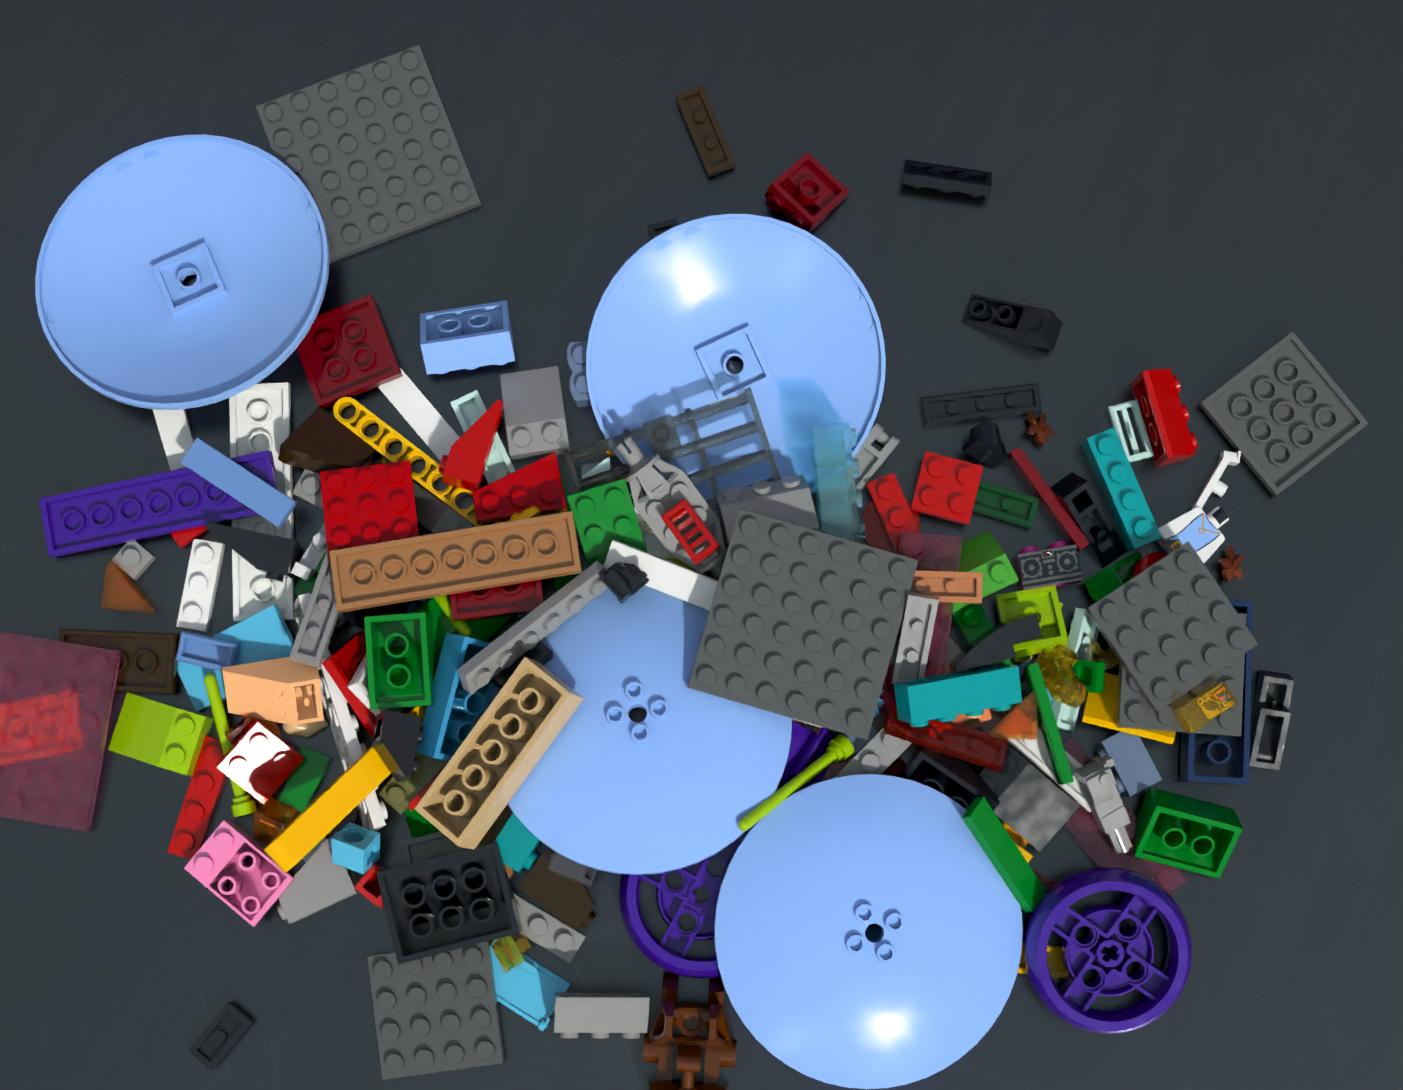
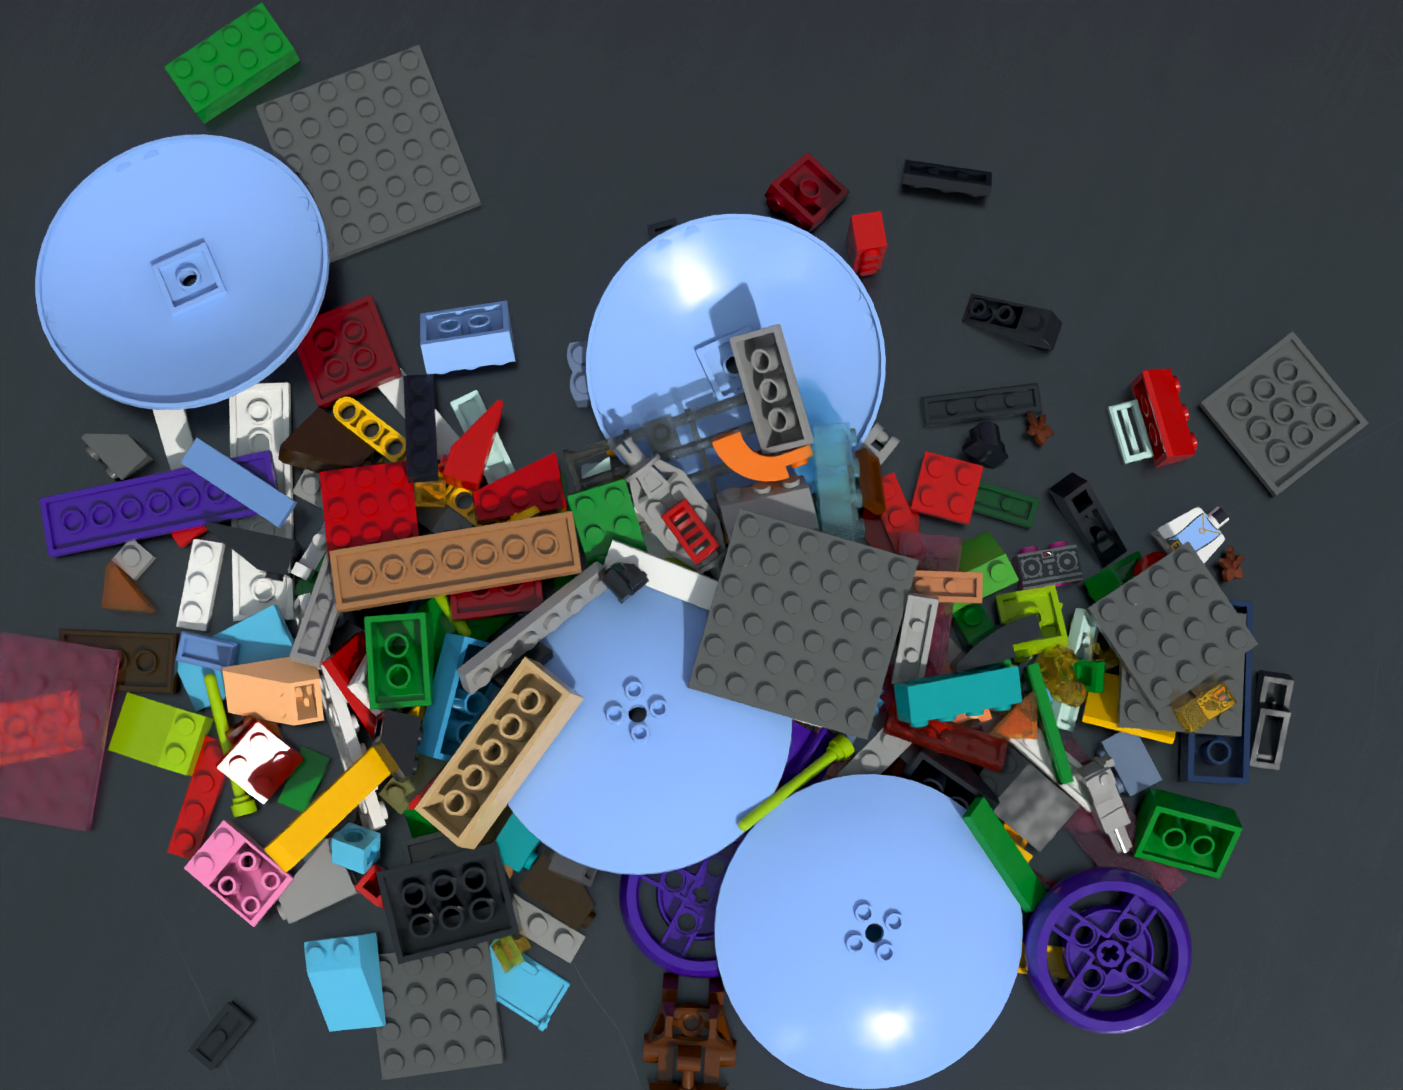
(120, 453): none -> dark grey slope
(232, 63): none -> green brick
(272, 819): clear orange slope -> none
(306, 730): tan arm -> none
(347, 980): none -> medium azure slope
(420, 428): none -> black plate
(431, 493): none -> clear yellow slope
(534, 413): light grey slope -> none
(601, 1014): light grey slope -> none
(705, 131): dark brown plate -> none
(753, 464): none -> orange arch
(771, 389): none -> light grey slope
(866, 242): none -> red brick
(871, 482): none -> reddish brown tile
(1047, 499): dark red tile -> none
(1120, 490): teal brick -> none
(1213, 483): white piece -> none

